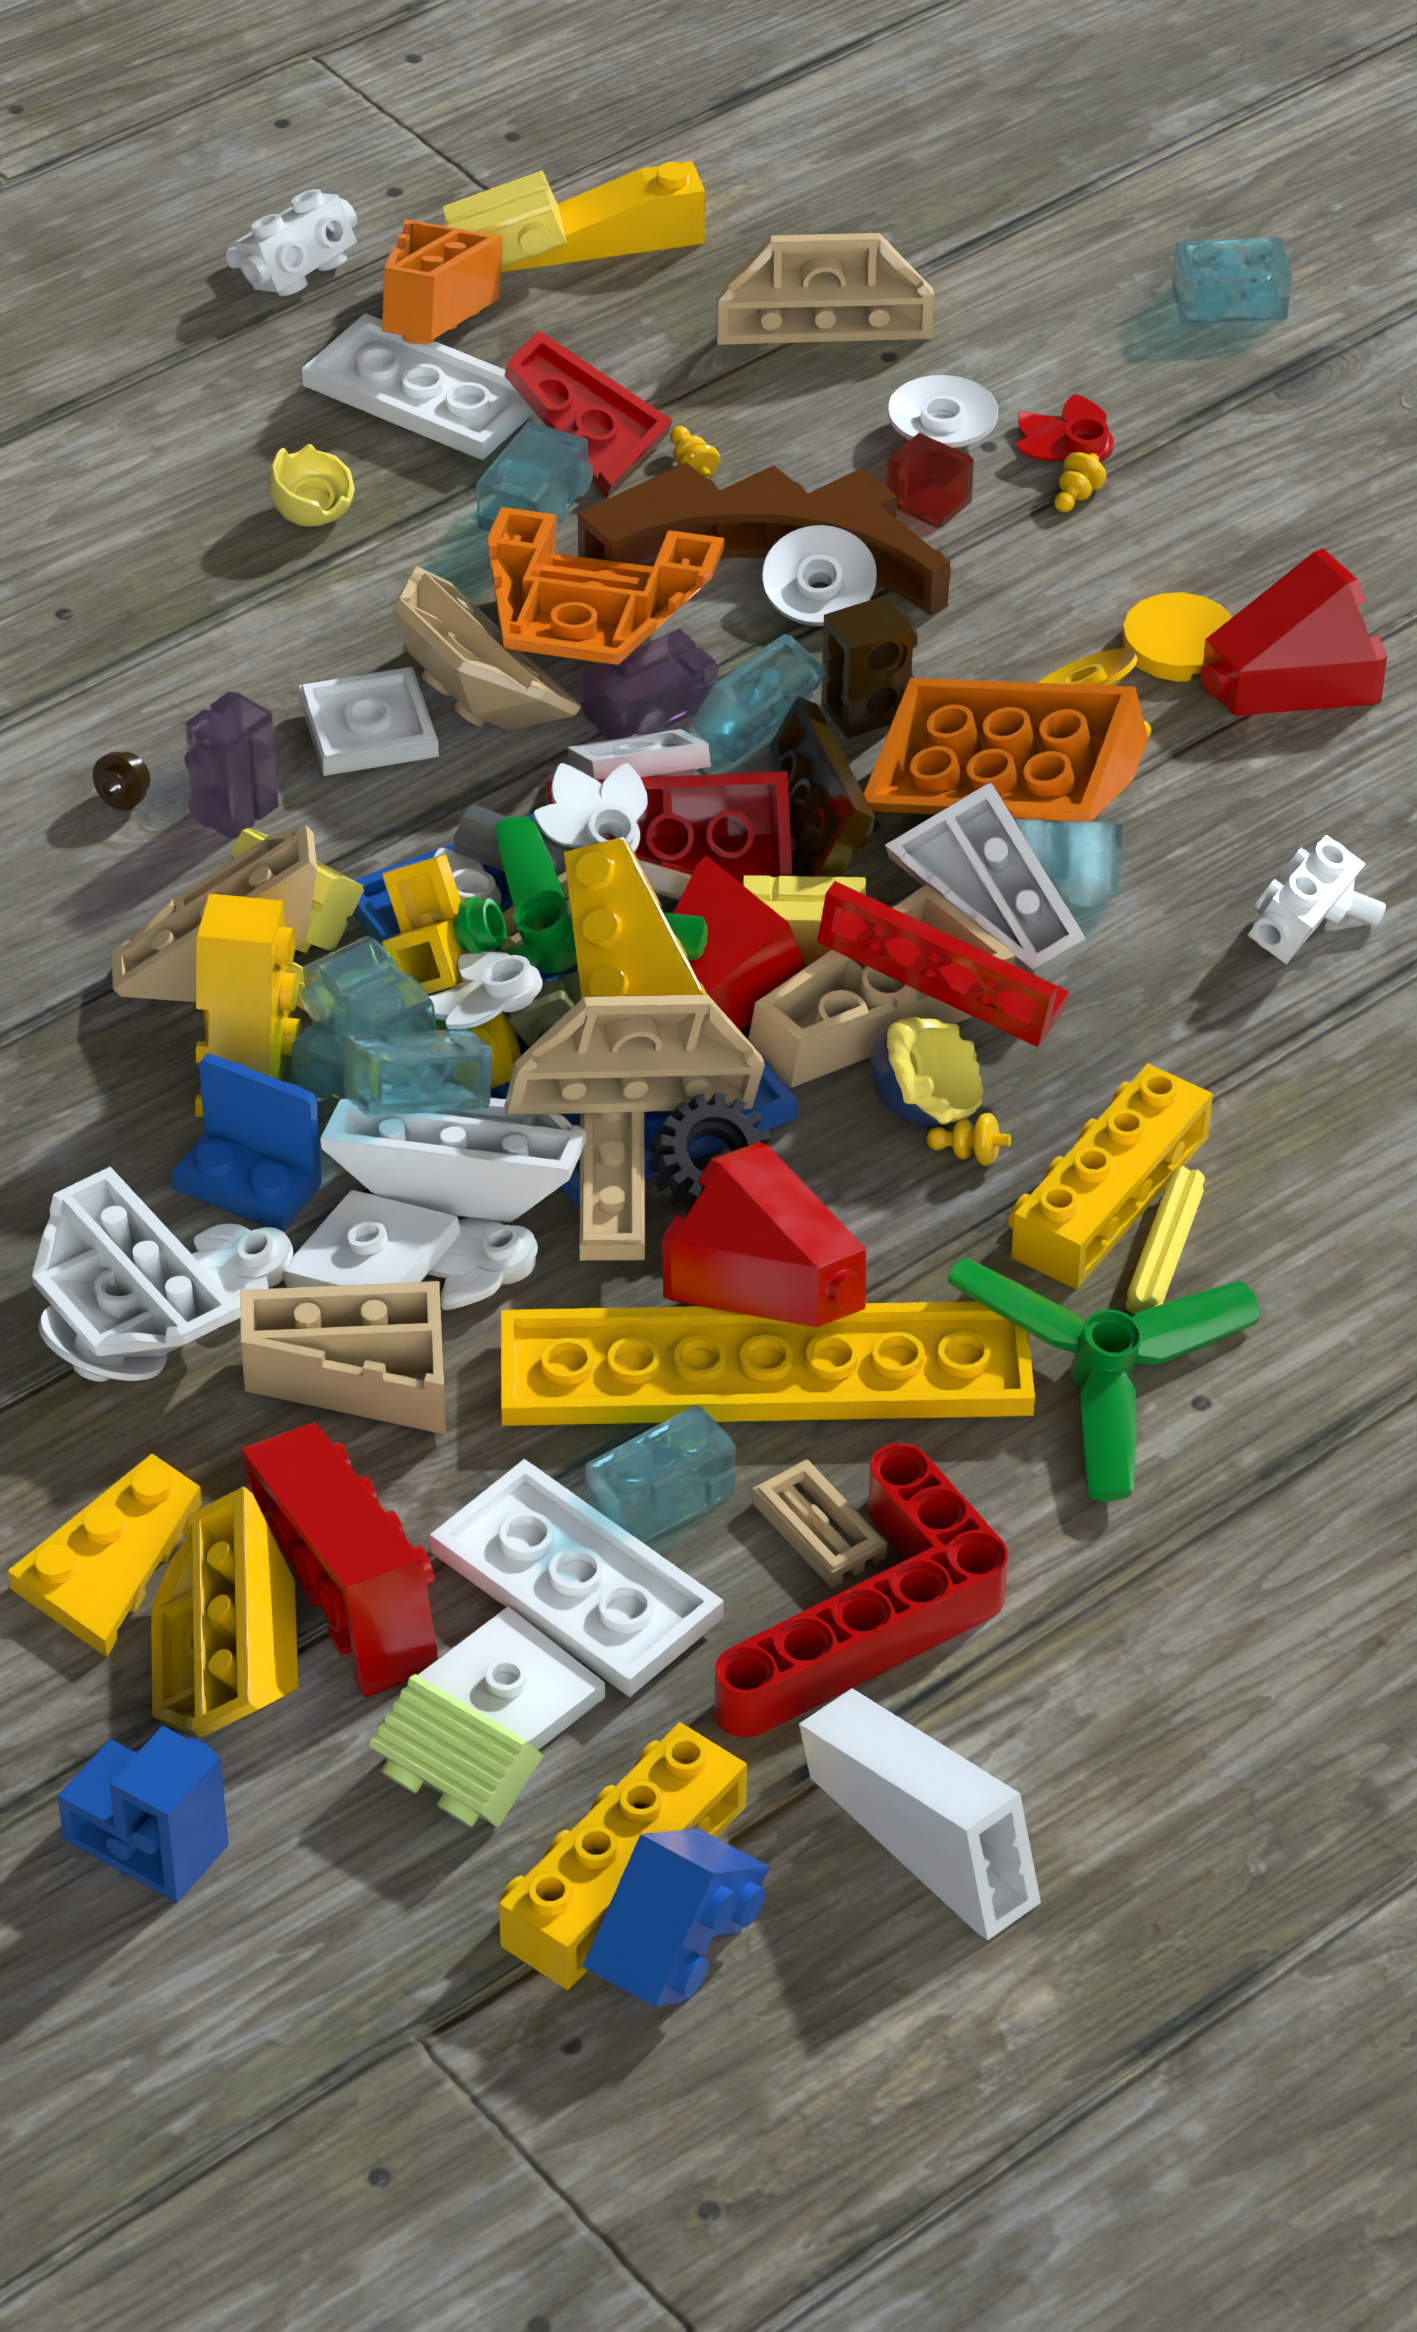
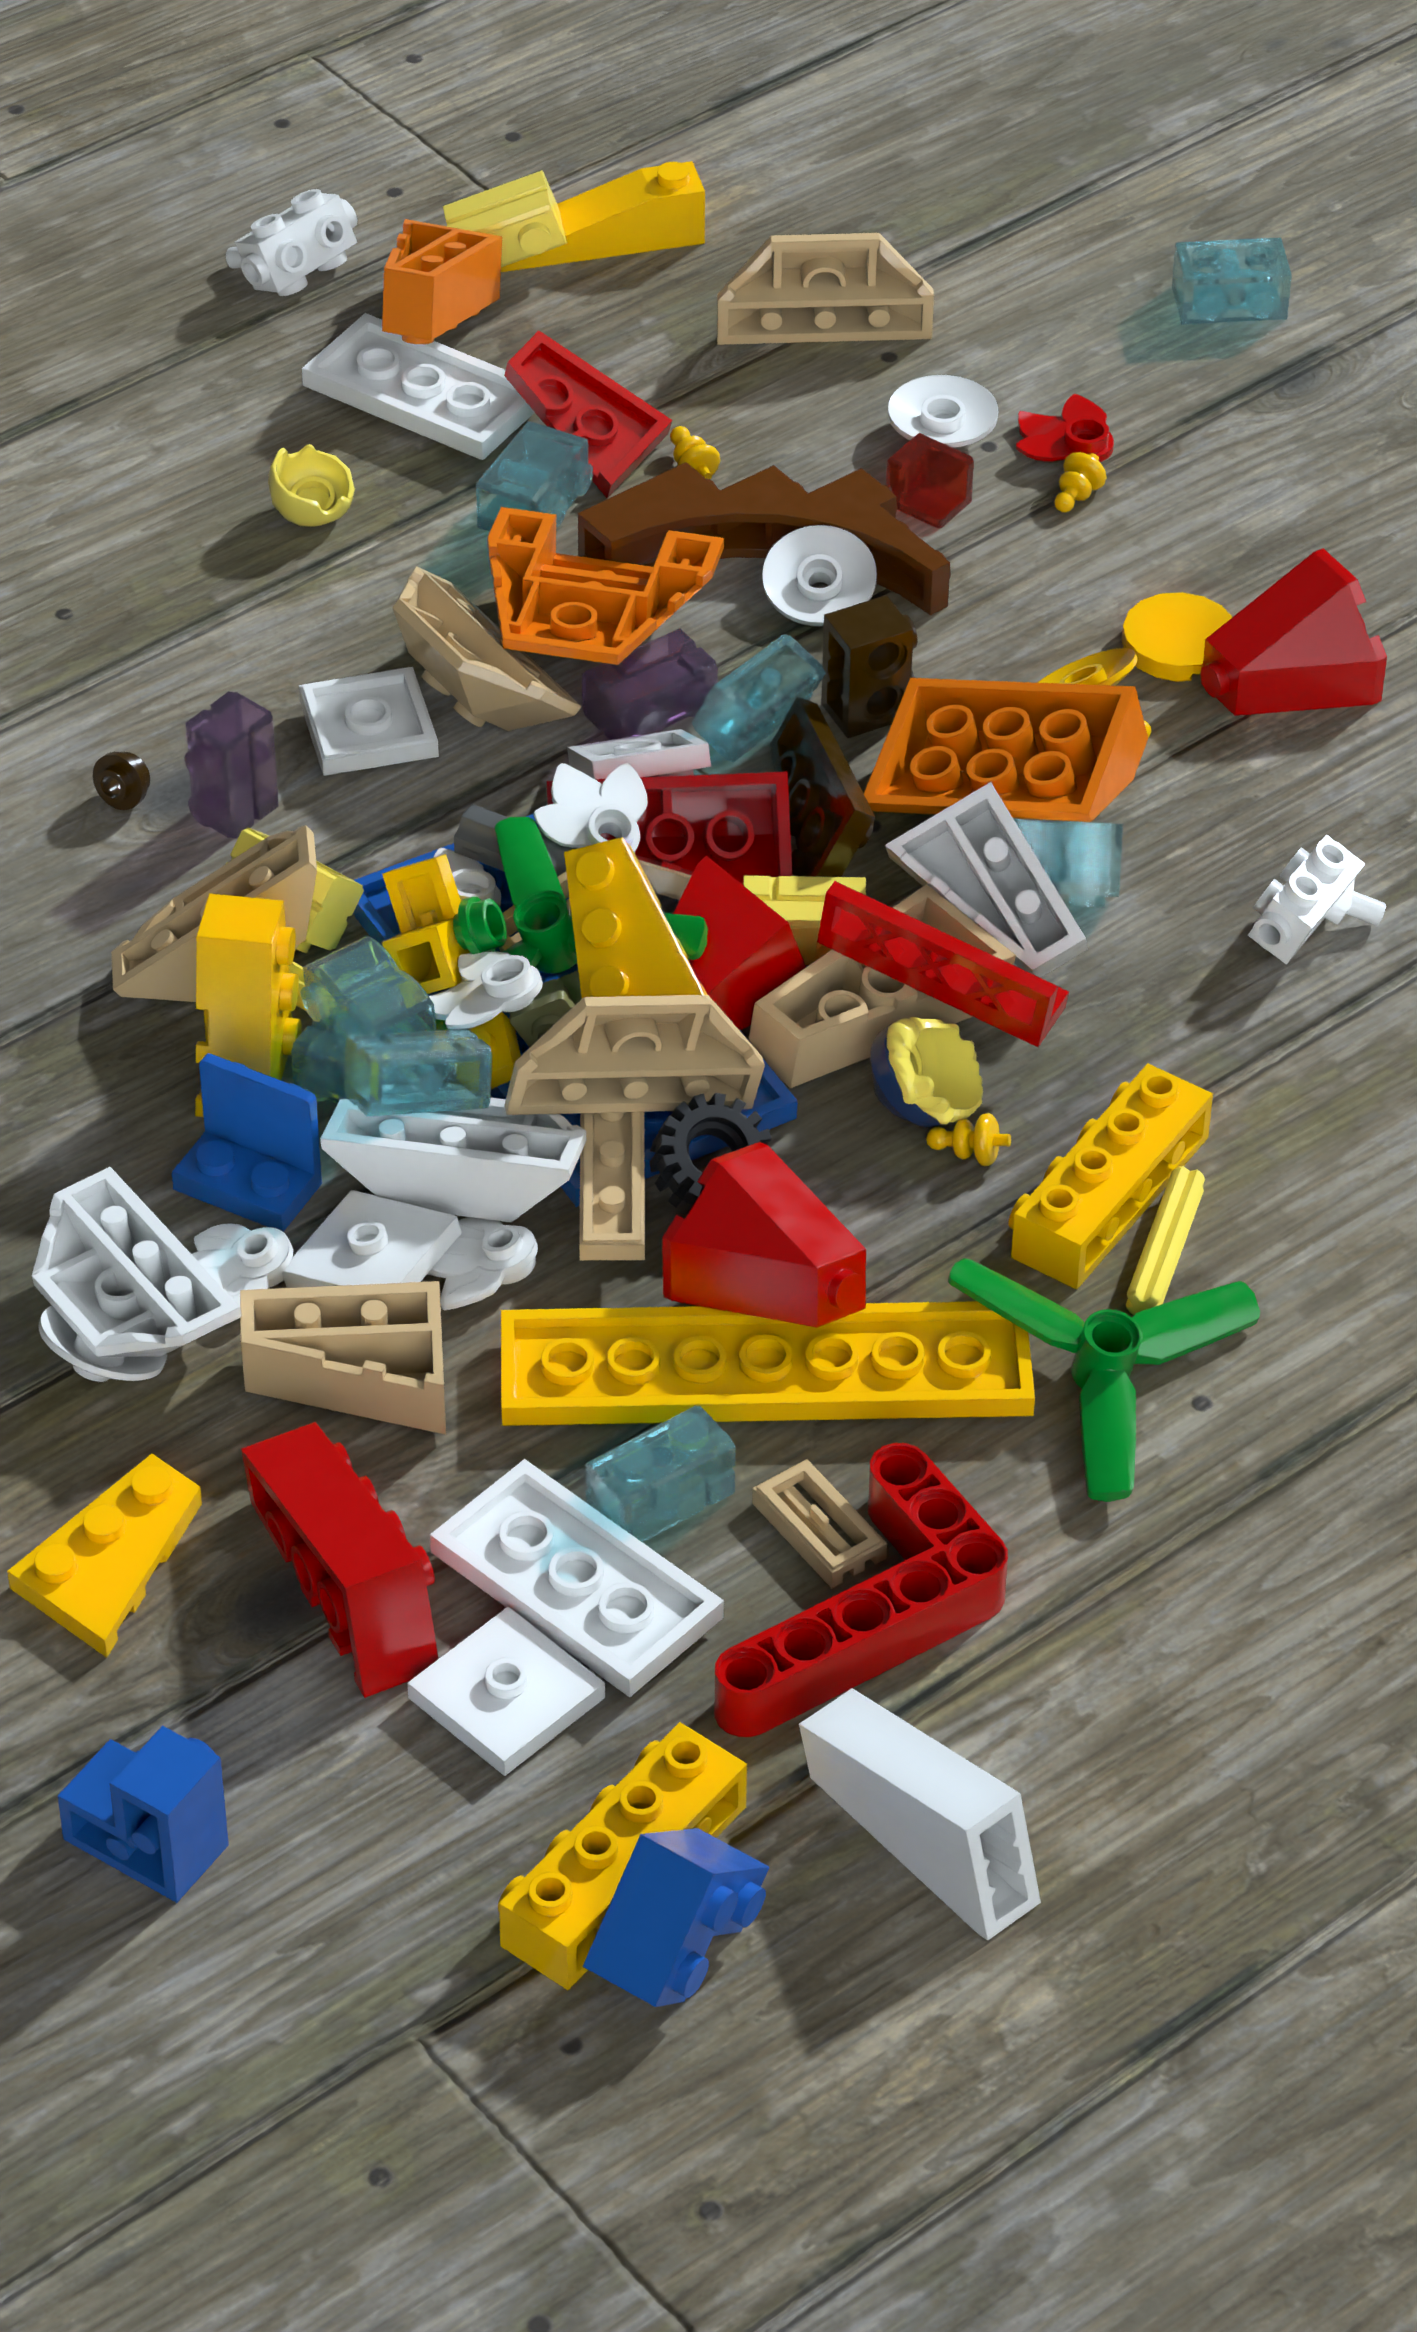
(223, 1621): yellow wedge -> none
(454, 1752): yellowish green brick -> none

